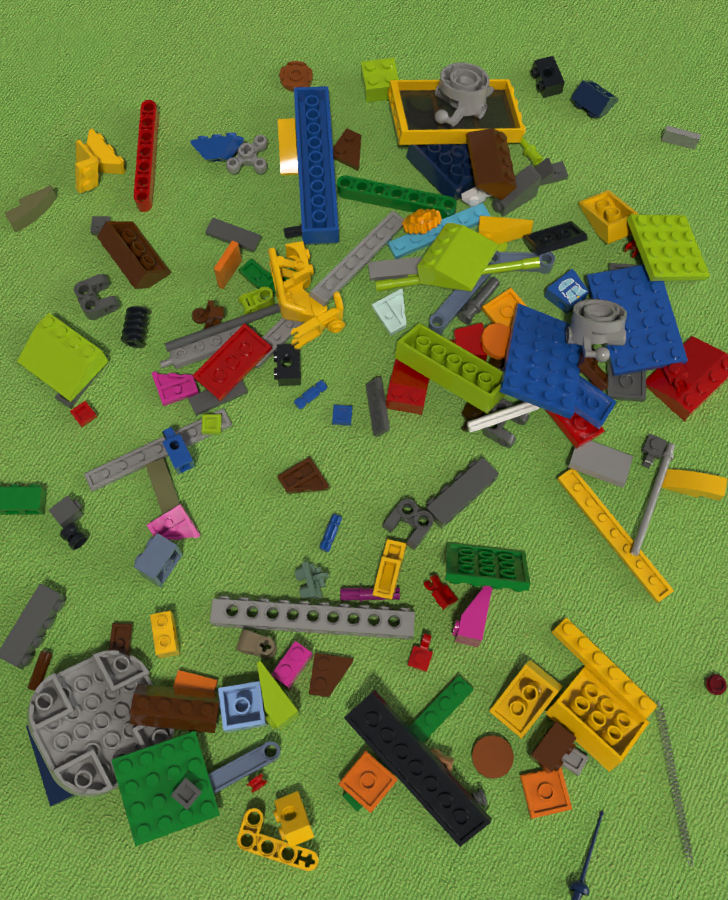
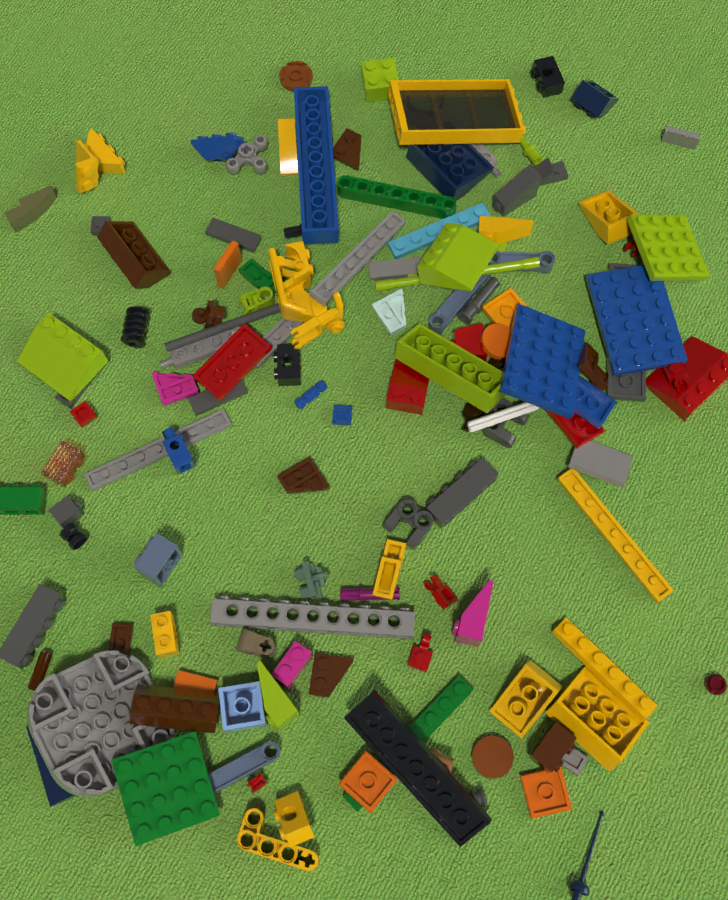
(63, 464): none -> clear orange brick
(94, 285): dark grey piece -> none
(146, 156): red beam -> none
(162, 485): olive tile -> none
(174, 525): dark pink wing -> none
(186, 793): dark grey plate -> none
(211, 424): lime tile -> none
(330, 532): blue axle -> none
(377, 407): dark grey tile -> none
(421, 221): light orange gear -> none
(464, 88): light grey piece -> none
(474, 196): white plate -> none
(487, 567): green plate -> none
(491, 162): reddish brown slope -> none
(554, 238): black tile -> none
(567, 291): blue torso -> none
(597, 323): light grey piece -> none
(653, 449): dark grey plate -> none
(667, 457): light grey bar -> none
(672, 765): light grey piece -> none
(695, 484): yellow slope -> none

